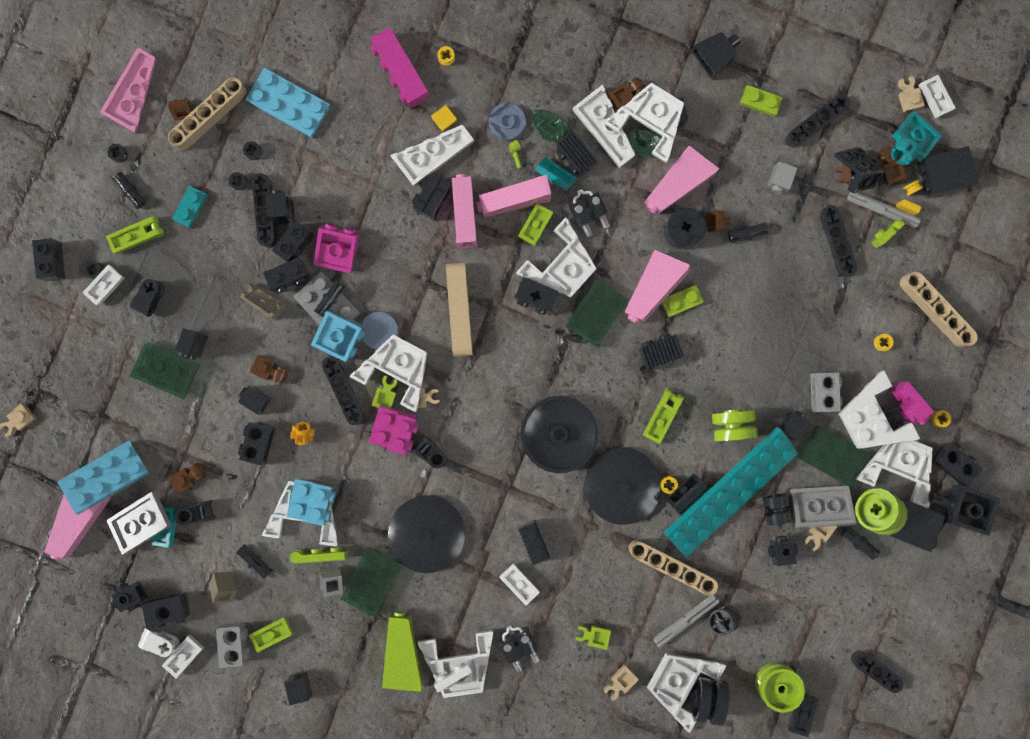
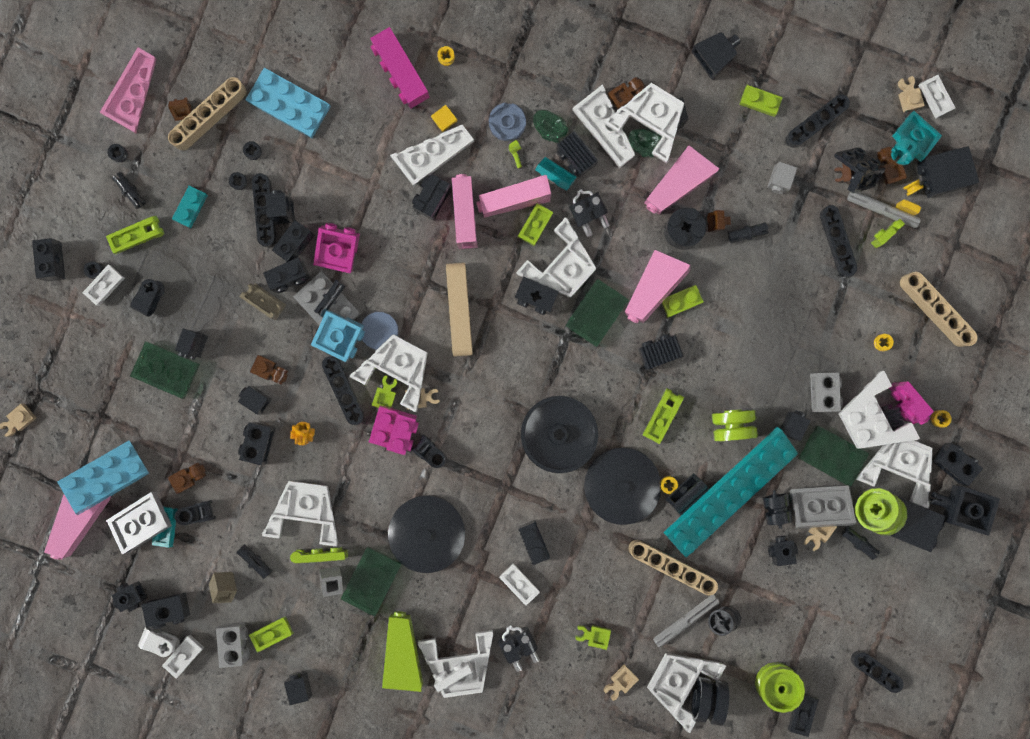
(311, 502): medium azure plate -> none

